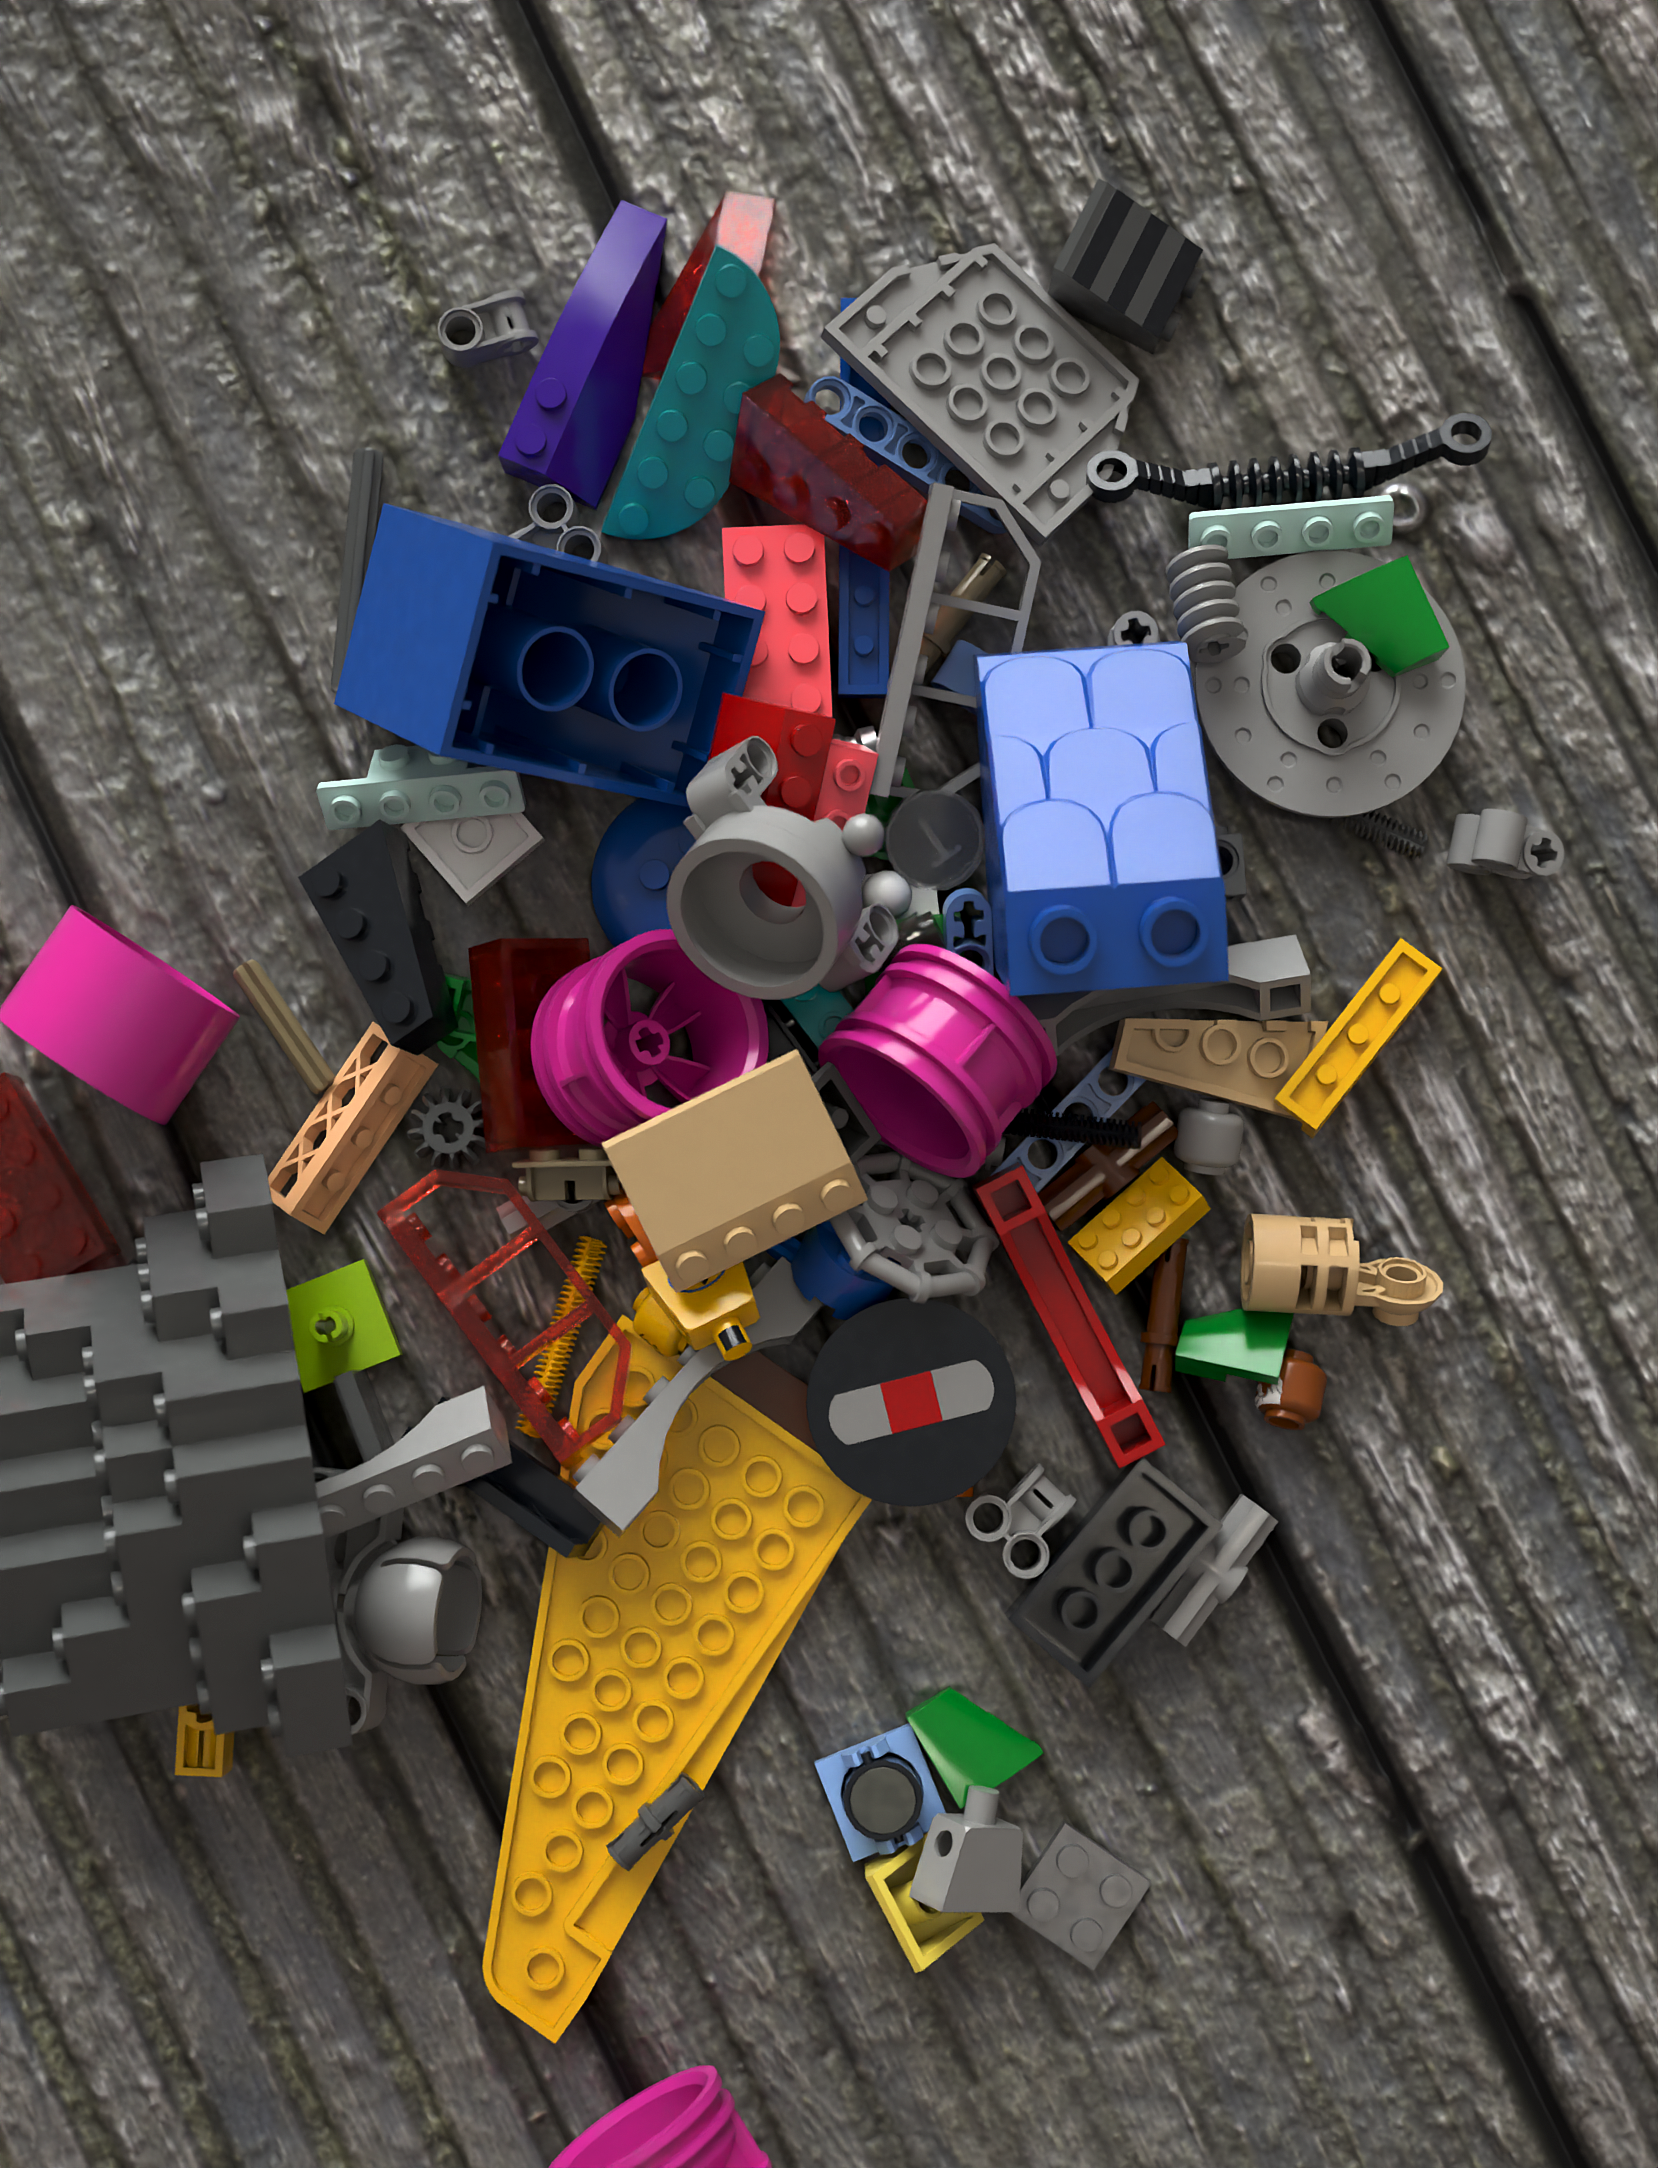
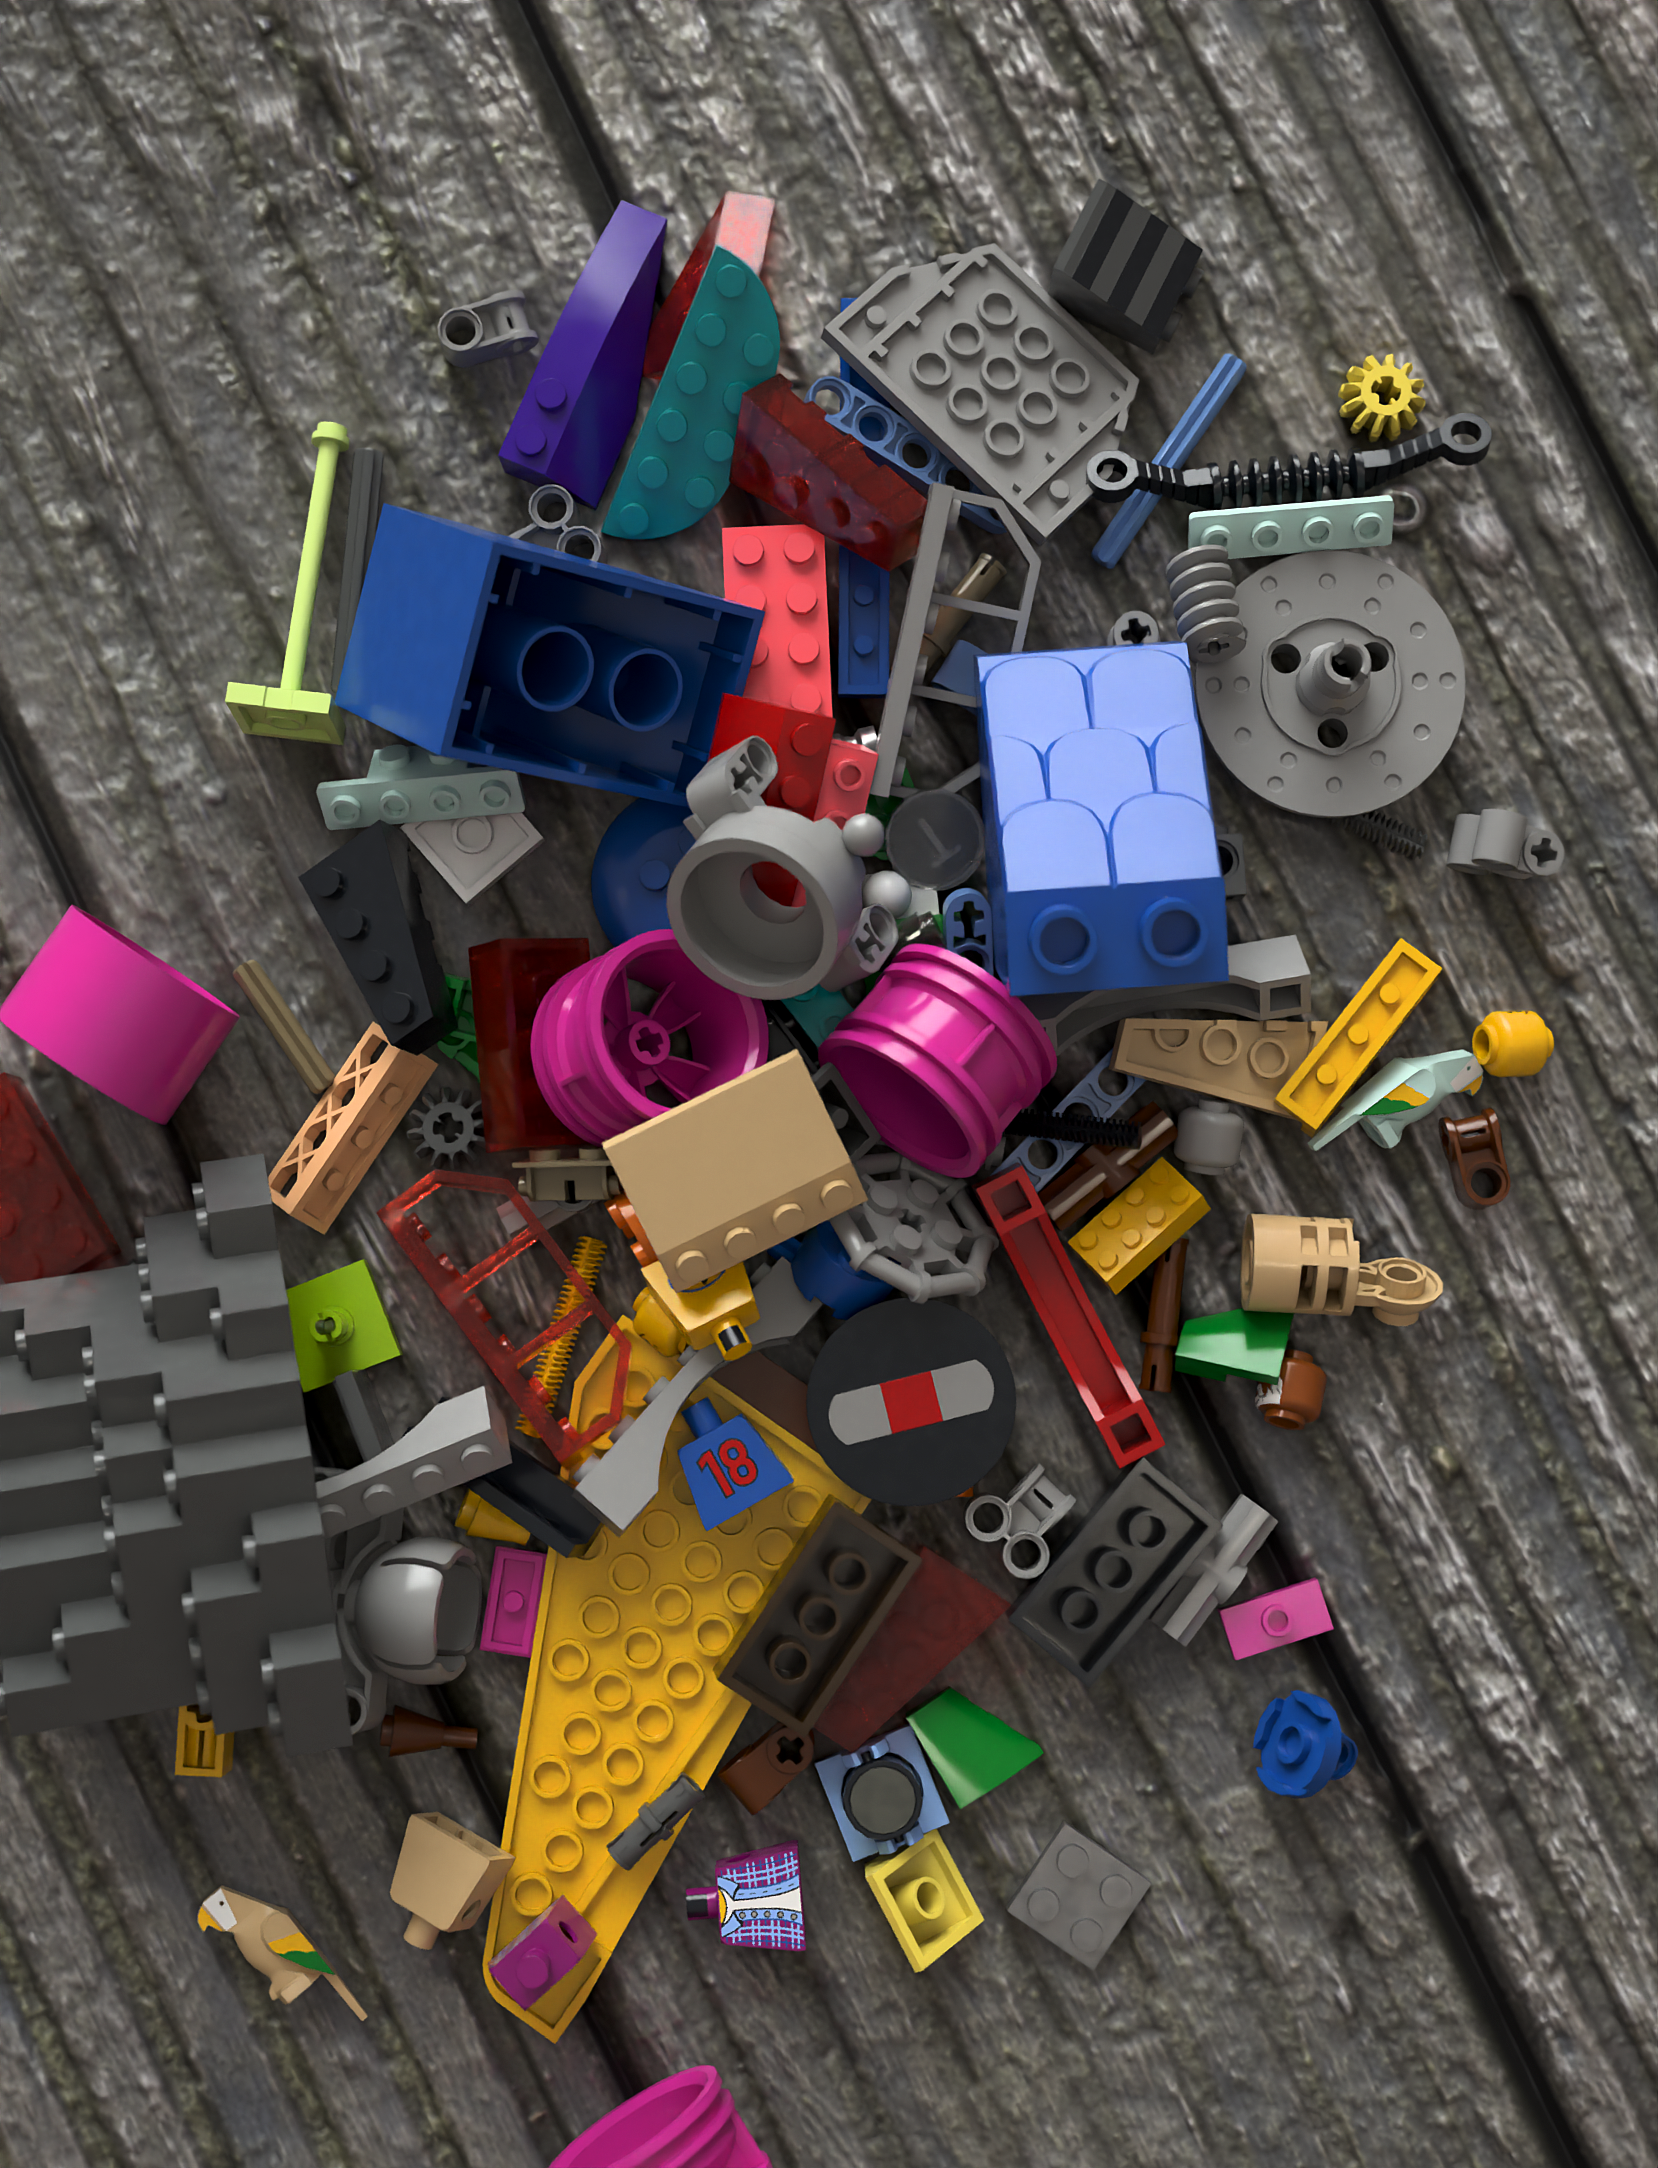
(273, 1944): none -> tan animal
(288, 710): none -> yellowish green tile
(413, 1733): none -> reddish brown cone
(445, 1877): none -> tan torso
(488, 1522): none -> yellow cone
(513, 1601): none -> dark pink plate
(542, 1953): none -> magenta torso
(728, 1464): none -> blue torso
(755, 1899): none -> torso
(763, 1770): none -> reddish brown piece
(816, 1615): none -> dark brown brick
(920, 1635): none -> clear red wedge
(971, 1859): light grey torso -> none
(1172, 455): none -> medium blue axle
(1275, 1619): none -> dark pink plate
(1302, 1745): none -> blue tile
(1364, 402): none -> light yellow gear
(1388, 616): green slope -> none
(1403, 1094): none -> light aqua animal
(1475, 1154): none -> reddish brown piece
(1512, 1043): none -> yellow head

